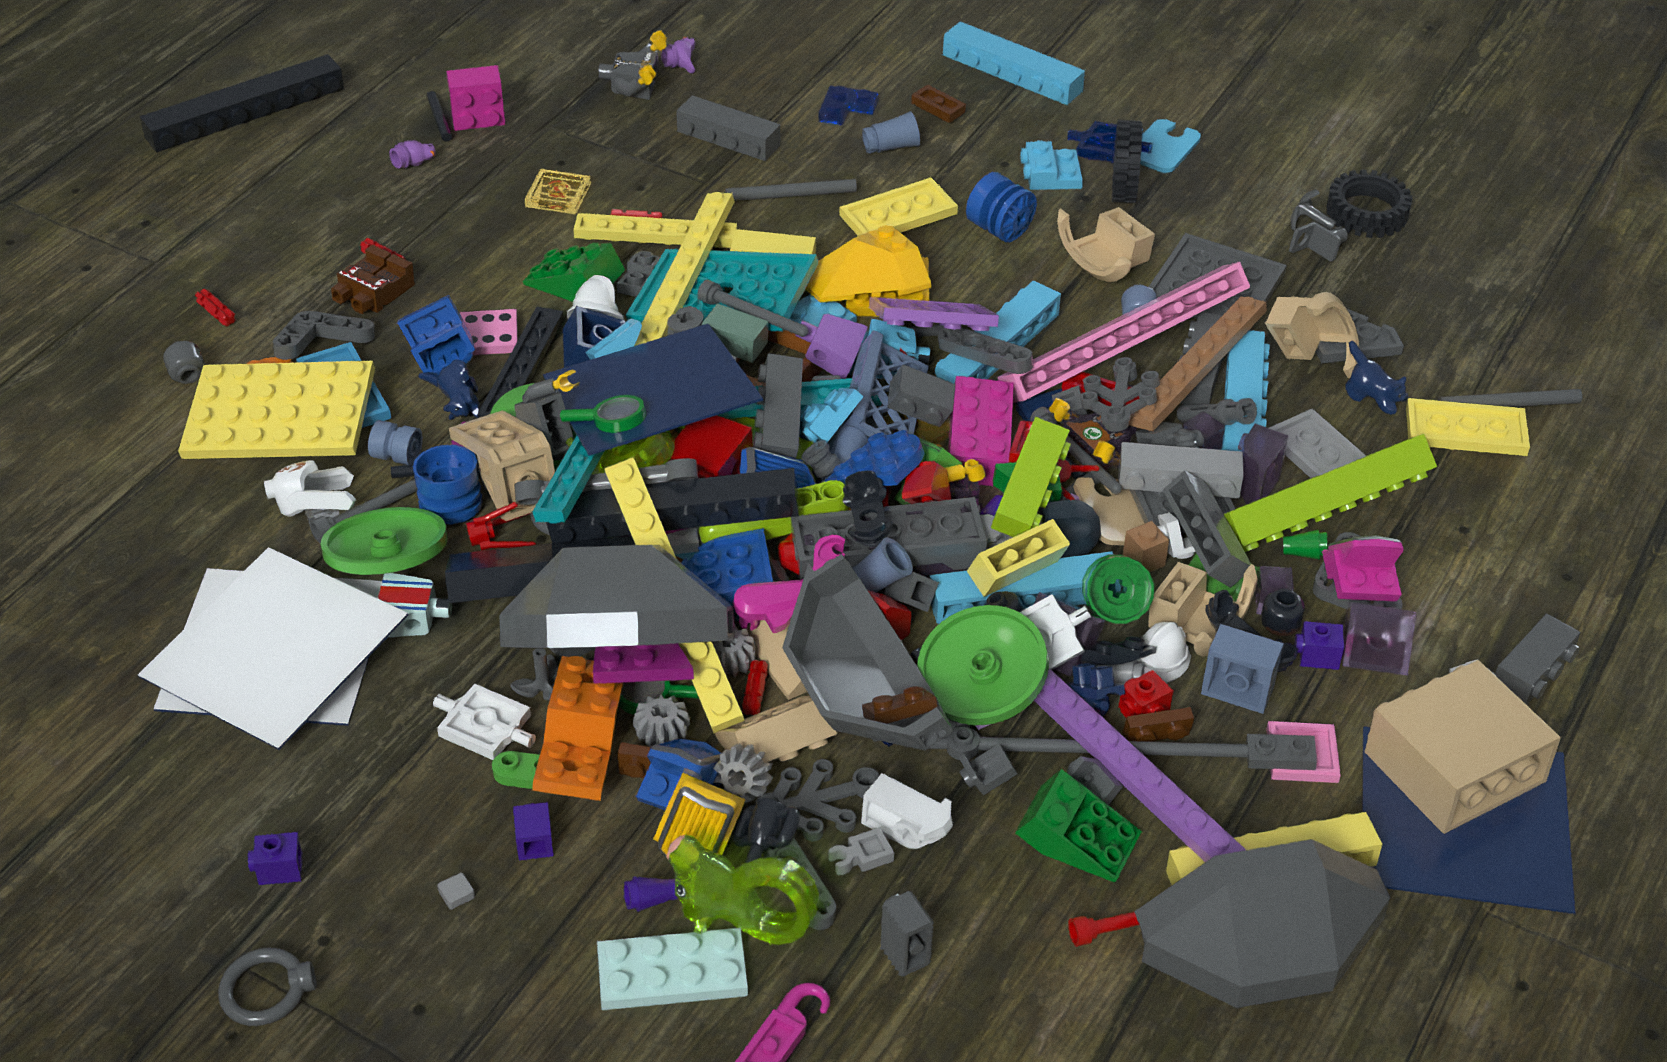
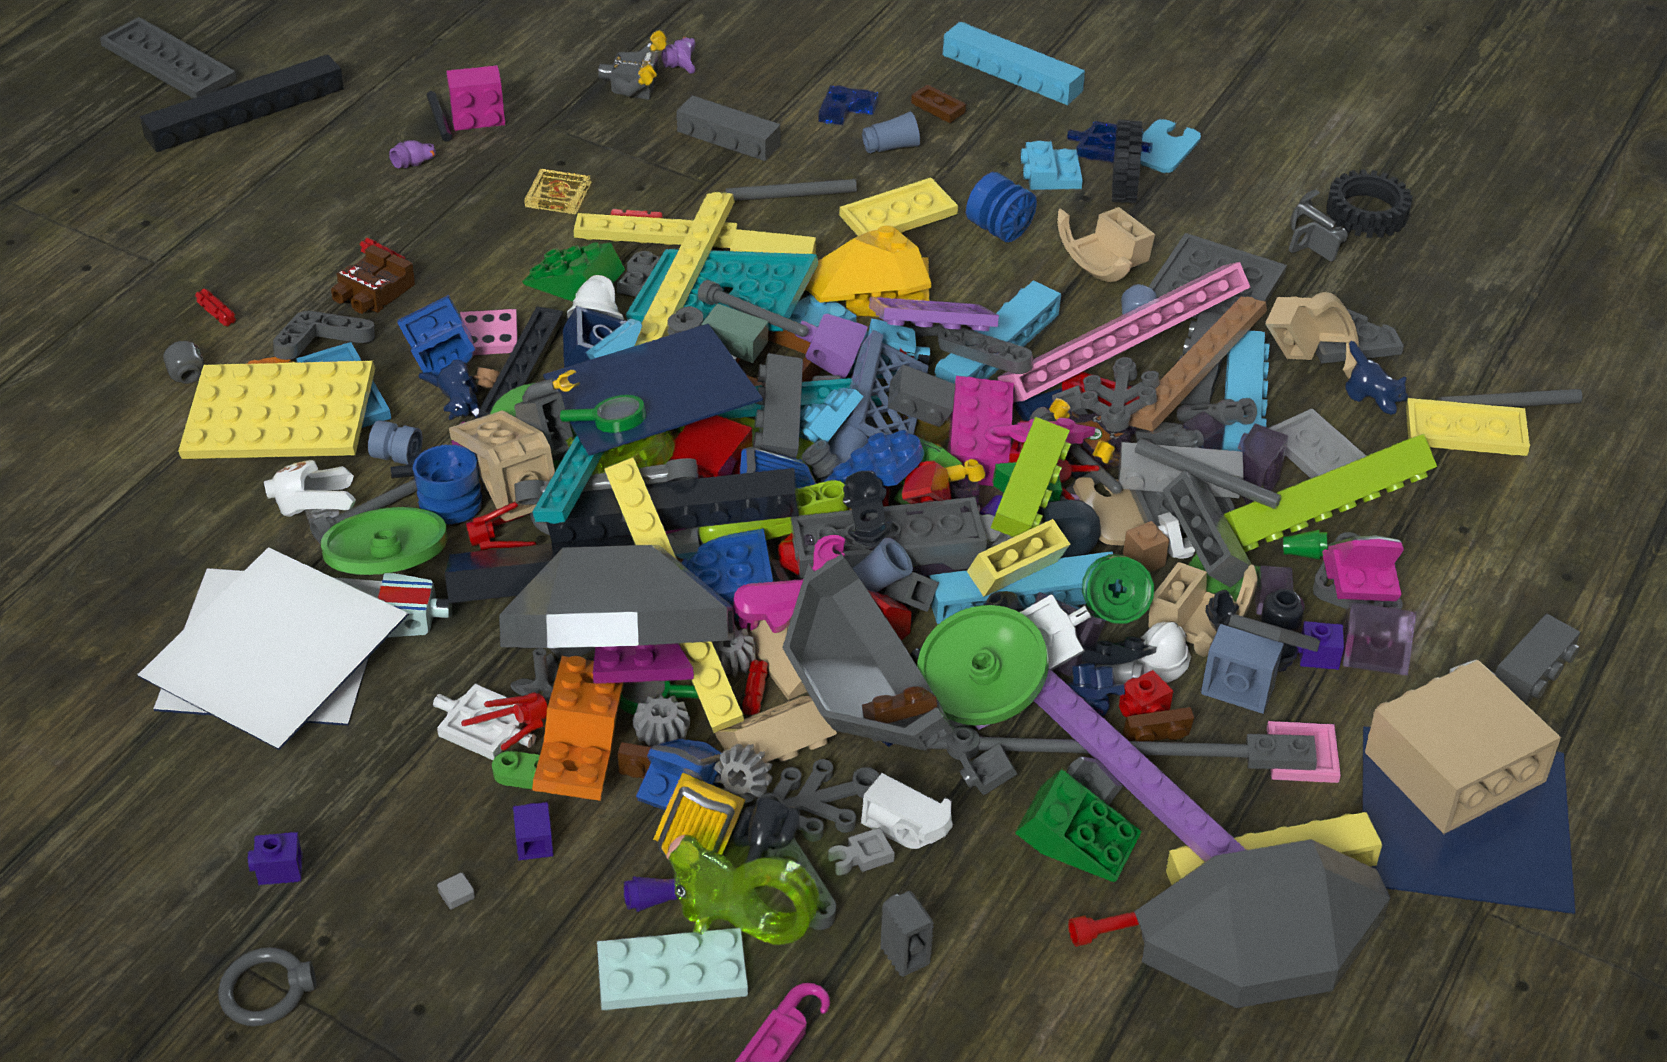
(168, 58): none -> dark grey plate
(486, 377): none -> medium nougat plate
(527, 709): none -> red plant
(1020, 431): none -> dark pink plate
(1208, 474): none -> dark grey piece
(1274, 632): none -> dark grey tile

